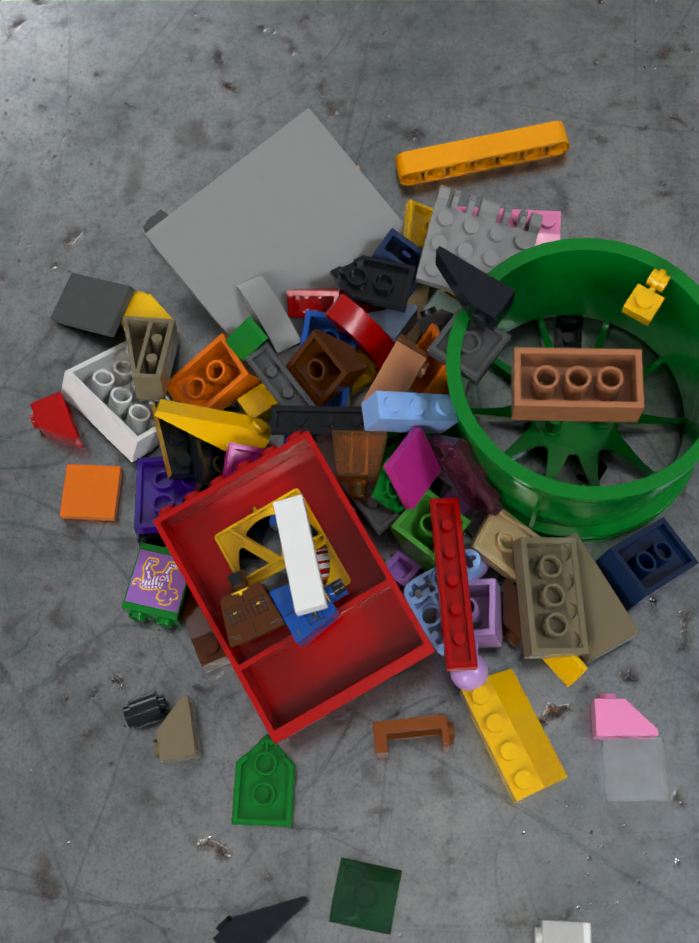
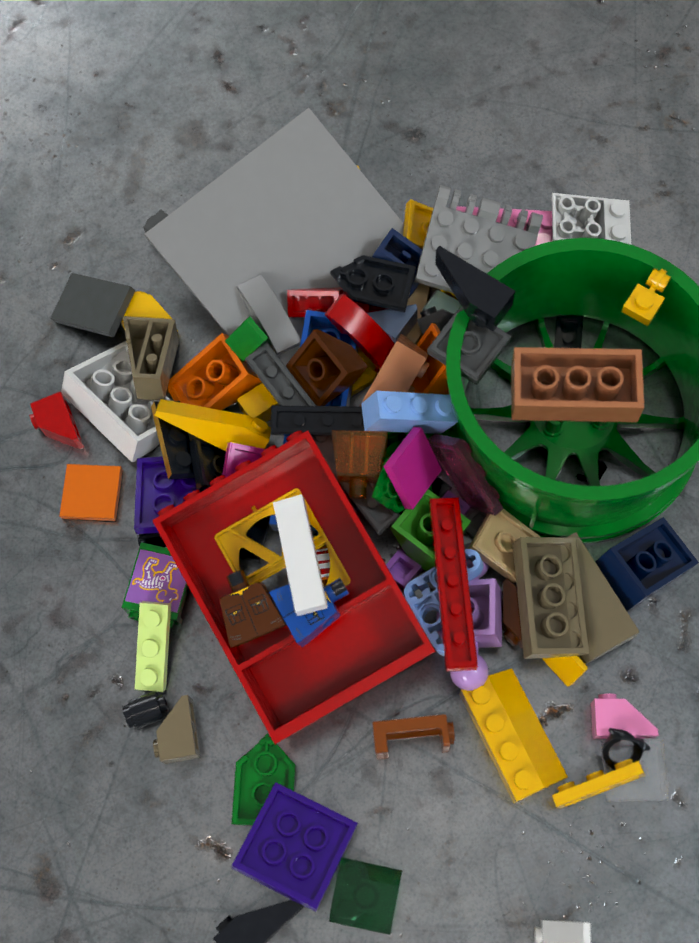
(152, 646): none -> yellowish green plate
(203, 639): reddish brown slope -> none
(295, 846): none -> dark purple plate
(481, 153): light orange beam -> none
(590, 218): none -> white slope
(598, 783): none -> yellow plate
(617, 735): none -> black piece

